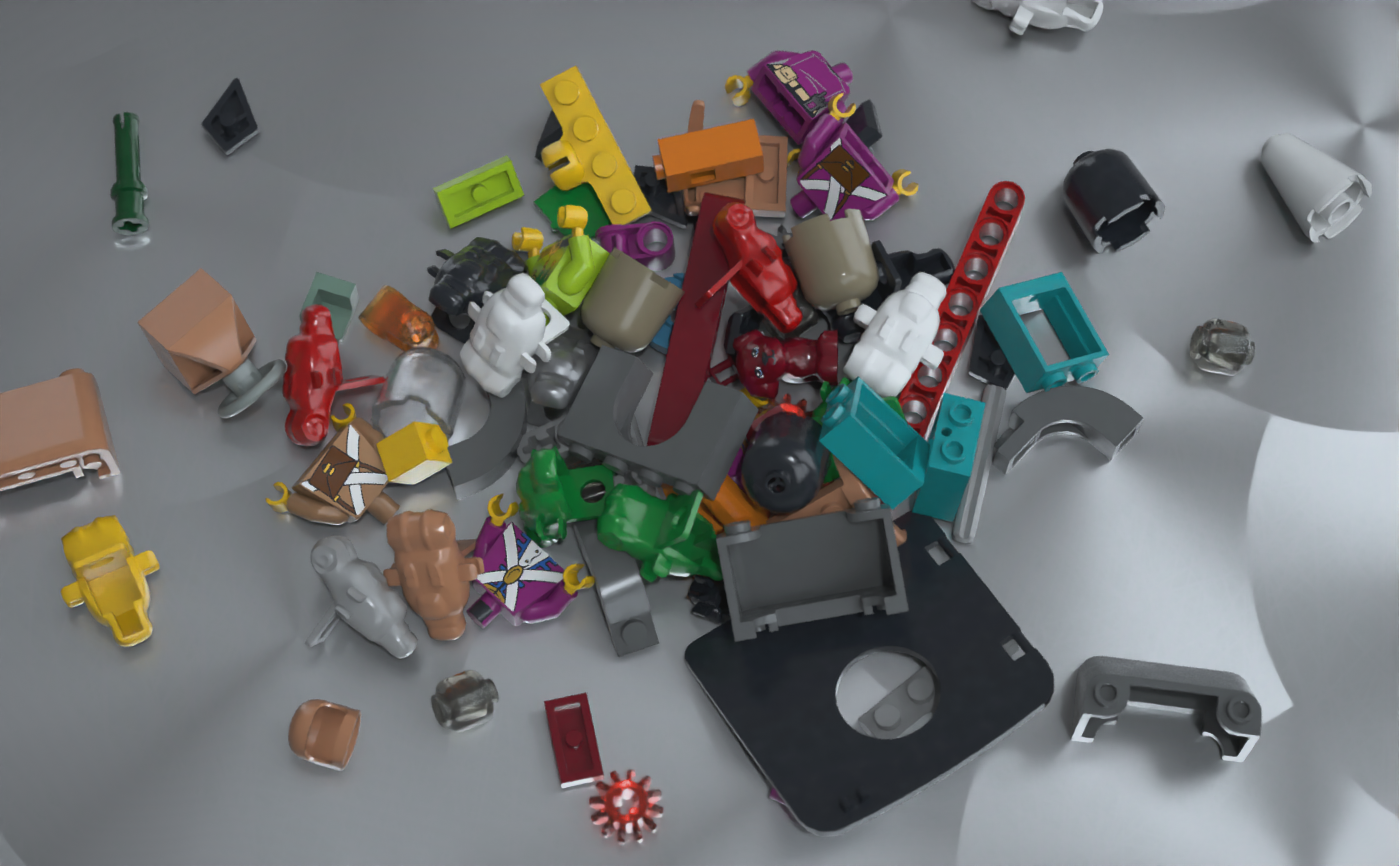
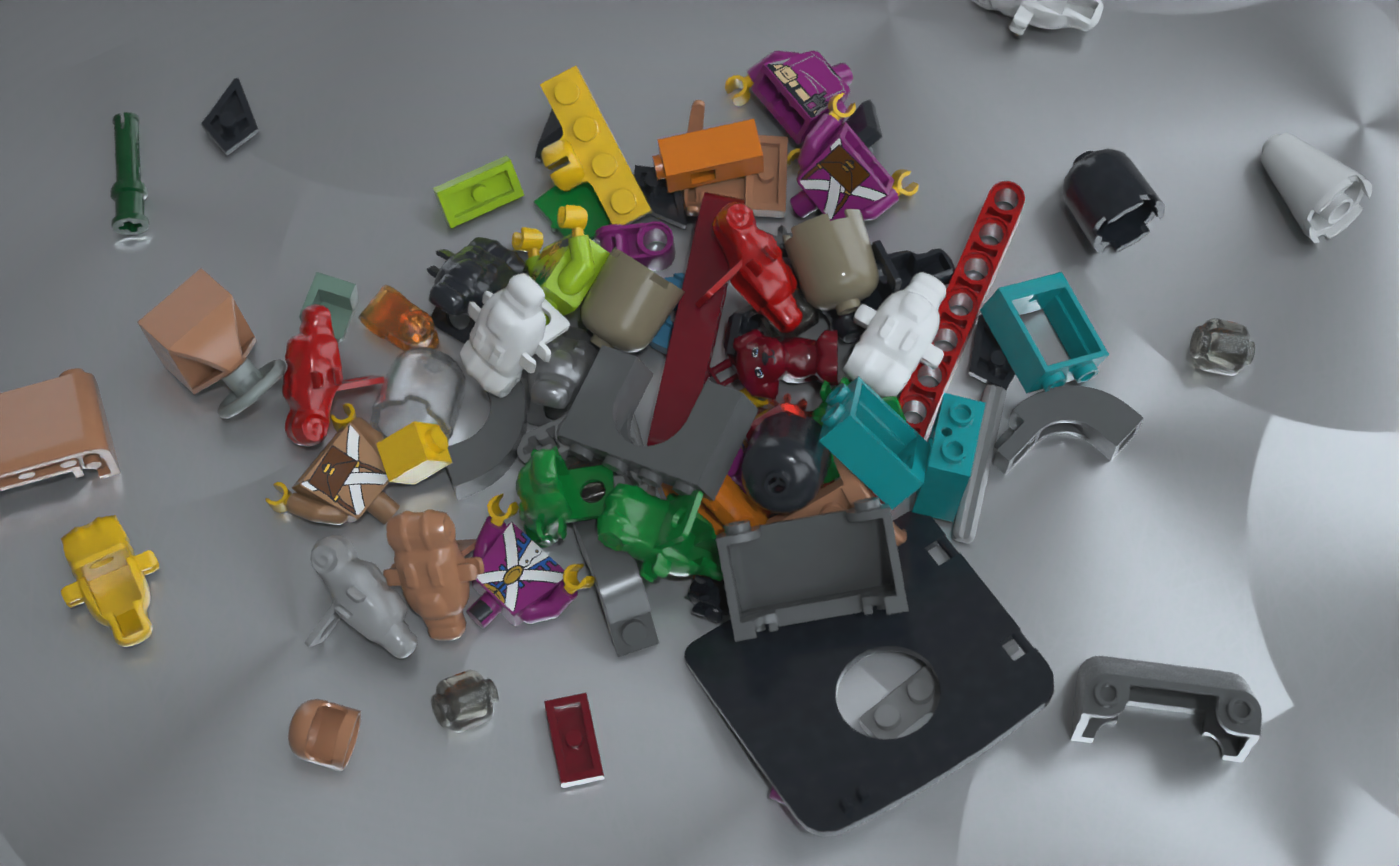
(637, 817): clear red gear -> none

